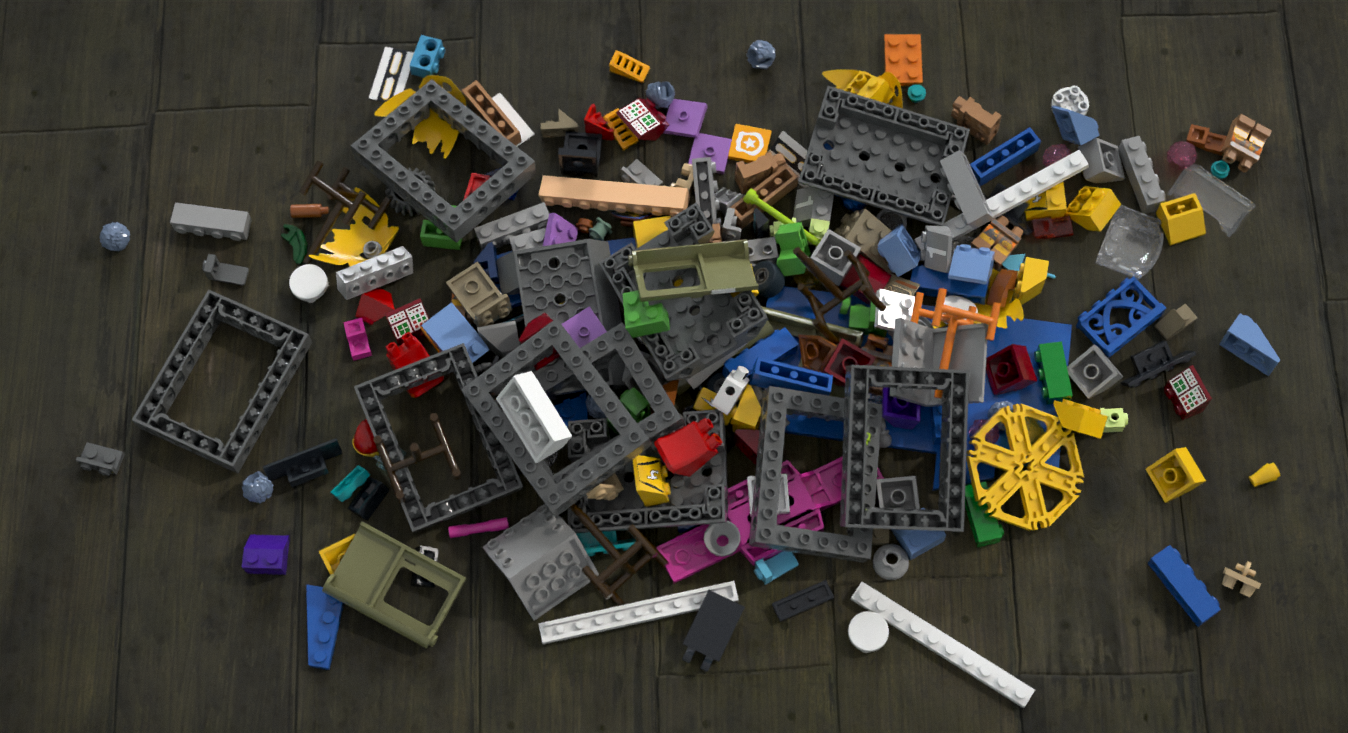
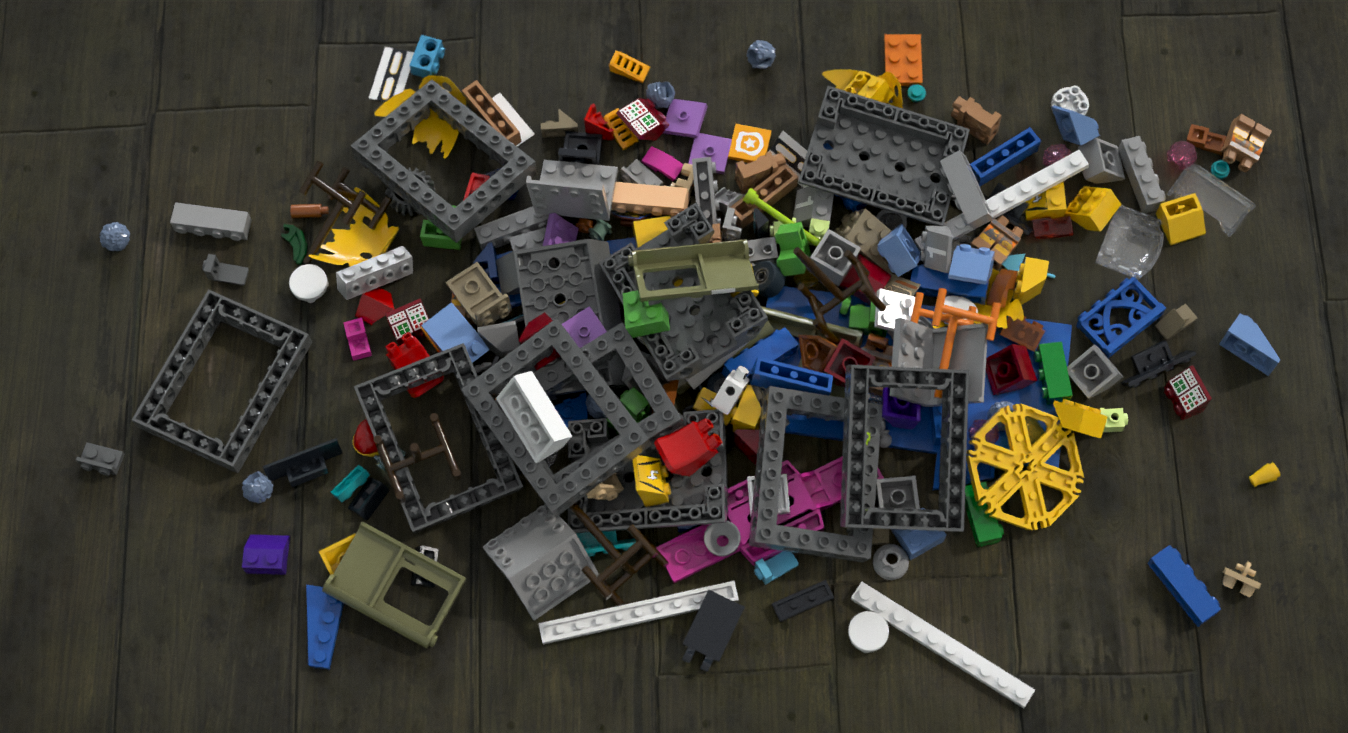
(372, 245): light grey plate -> none
(466, 529): dark pink piece -> none
(573, 189): none -> light grey bracket
(662, 162): none -> dark pink slope
(1024, 332): none -> dark orange bracket
(1175, 474): yellow slope -> none

